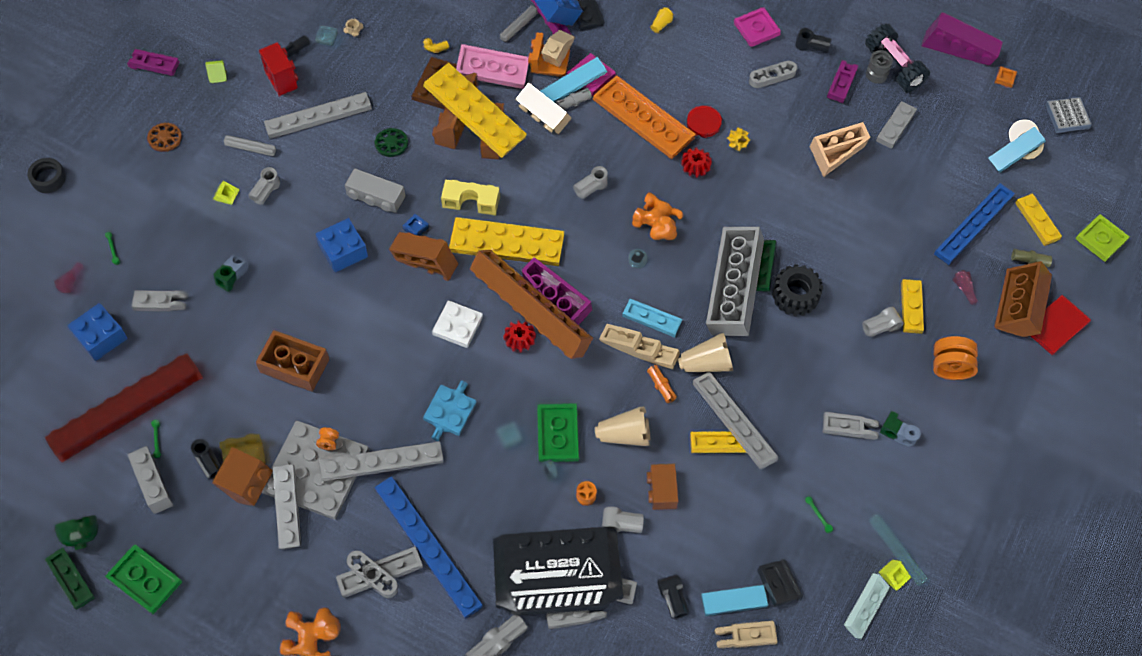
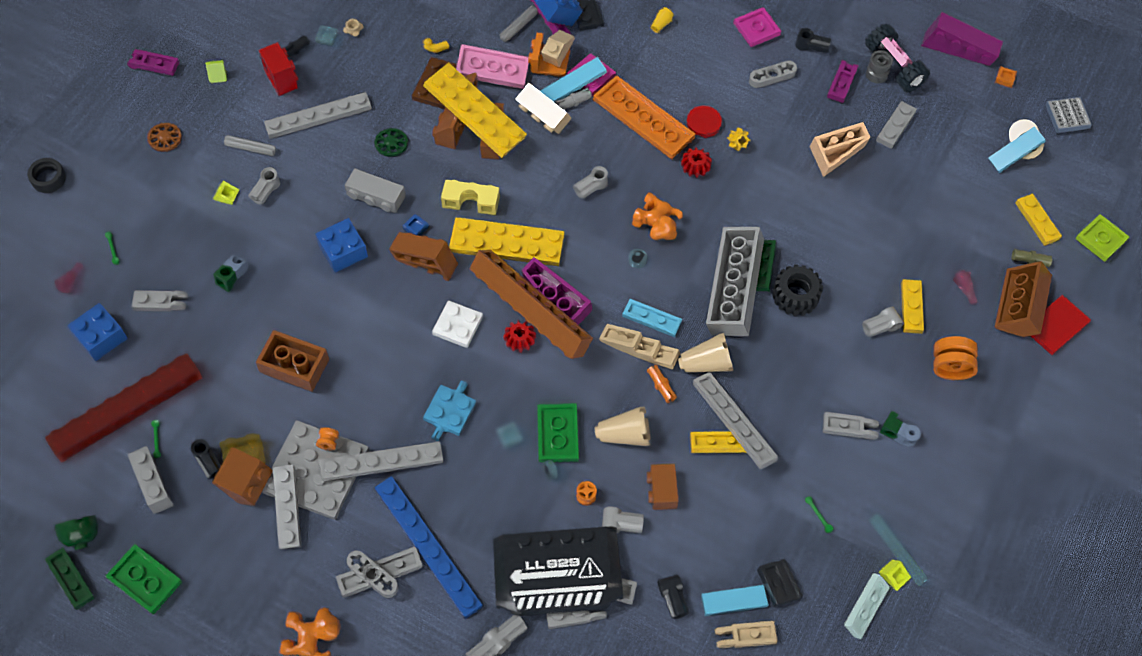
(974, 224): blue plate -> none

